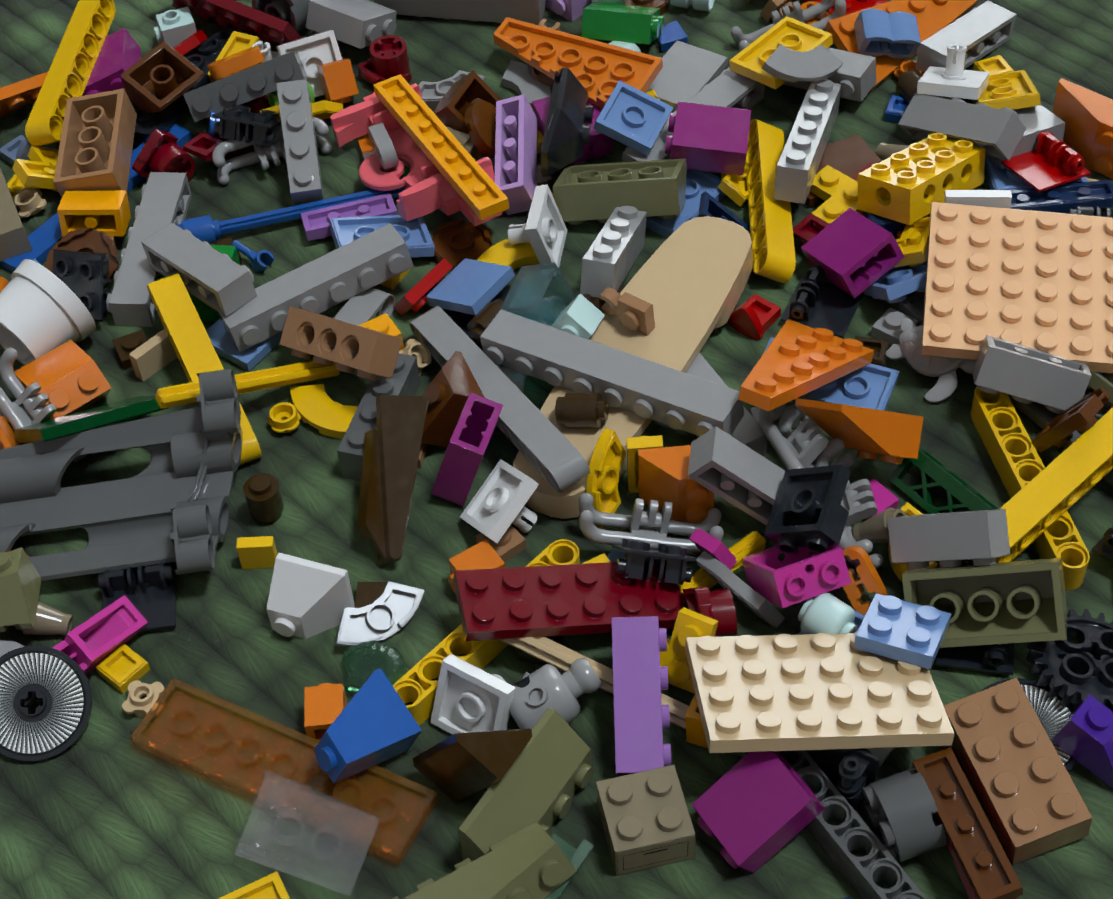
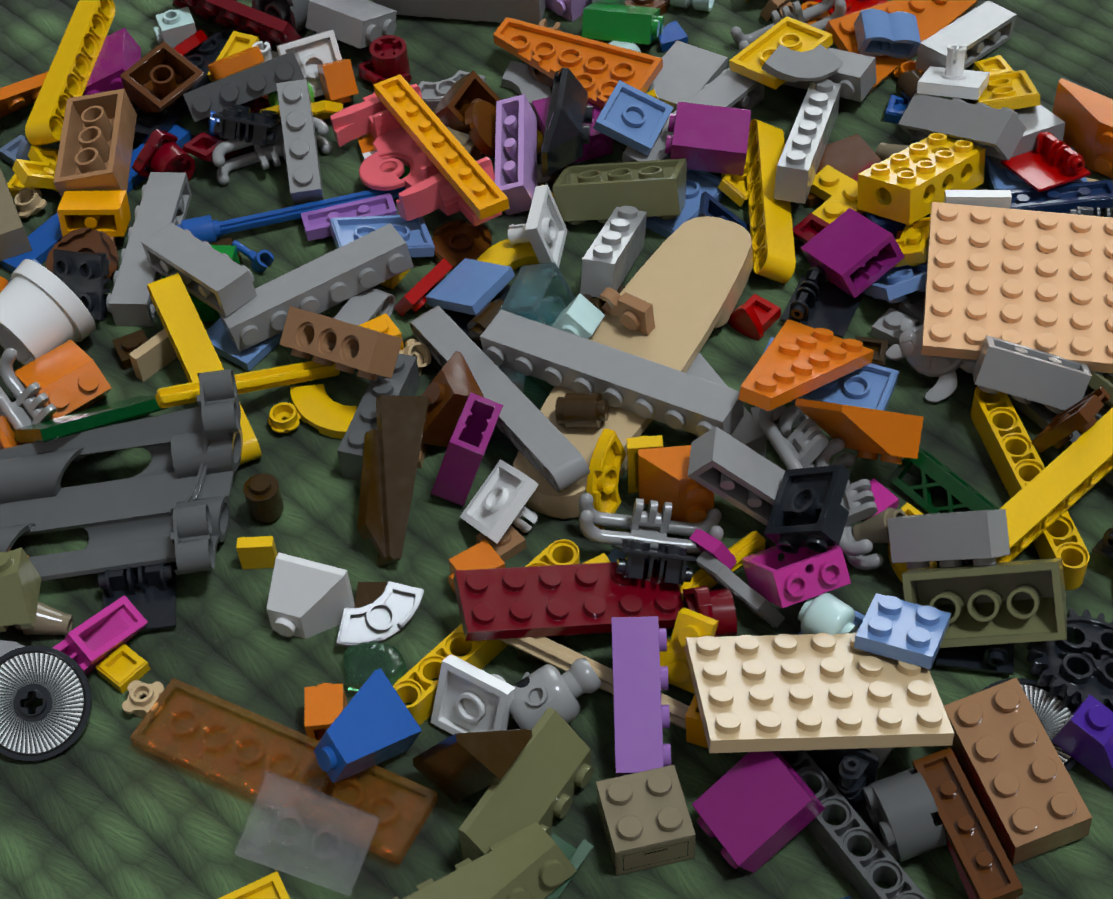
(383, 146): light grey beam -> none
(867, 575): orange beam -> none

